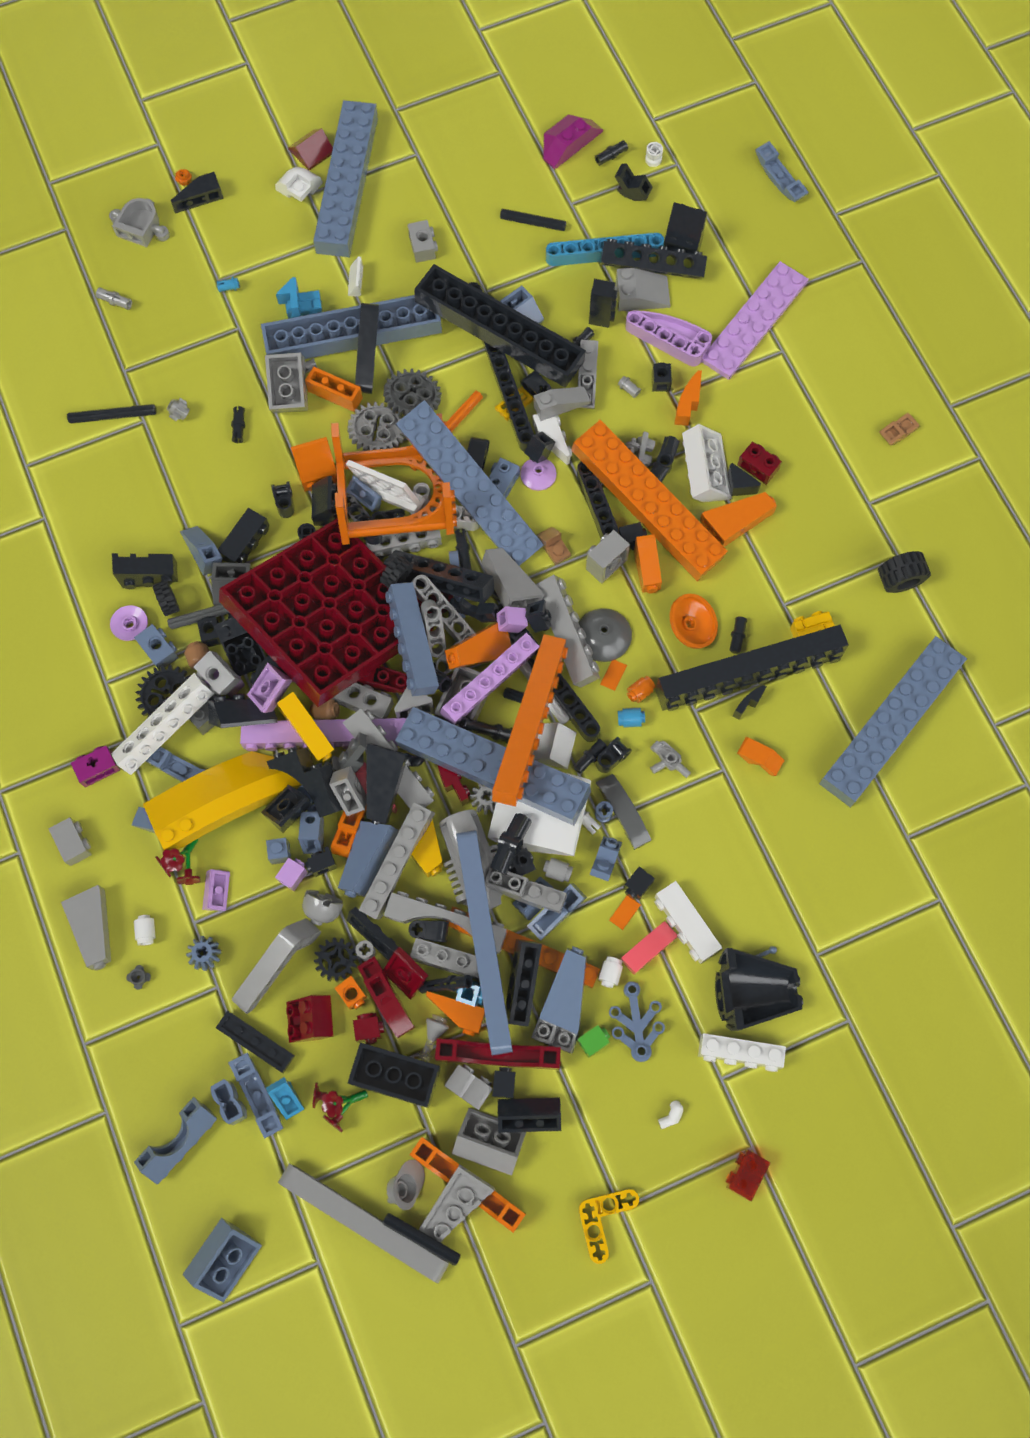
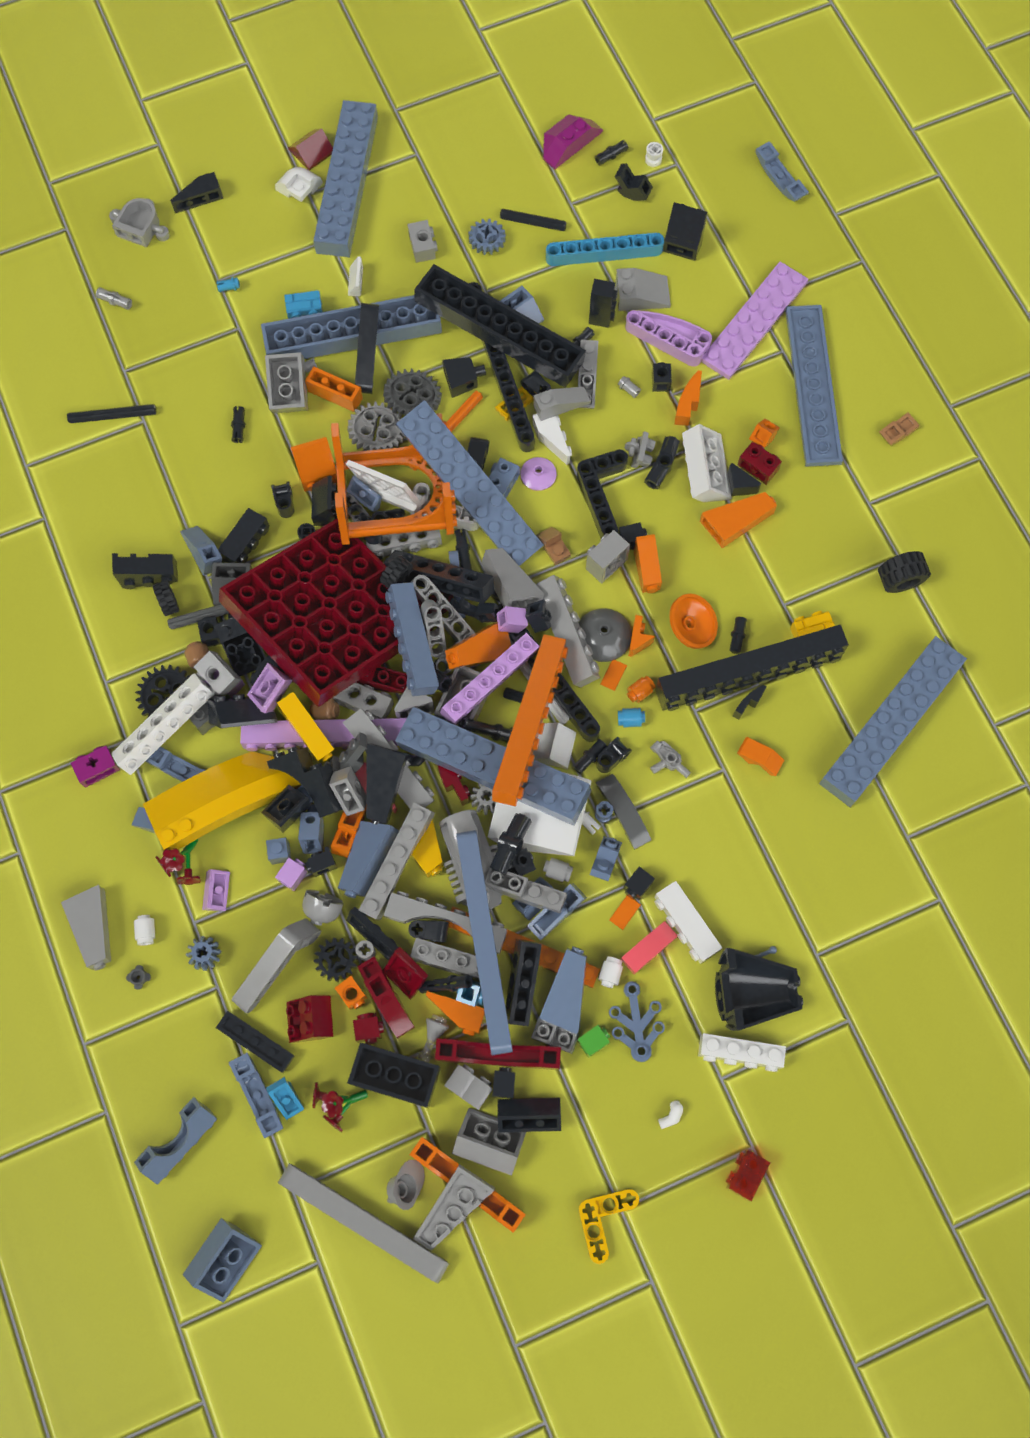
(70, 841): light grey brick -> none
(125, 616): lavender dish -> none
(149, 639): sand blue brick -> none
(178, 409): light grey gear -> none
(183, 177): orange plate -> none
(226, 1096): sand blue brick -> none
(290, 295): dark azure slope -> none
(421, 1239): black axle -> none
(462, 375): none -> black torso
(487, 236): none -> sand blue gear
(539, 447): black brick -> none
(639, 640): none -> orange slope
(648, 500): orange brick -> none
(697, 259): black brick -> none
(764, 433): none -> orange brick
(813, 386): none -> sand blue plate

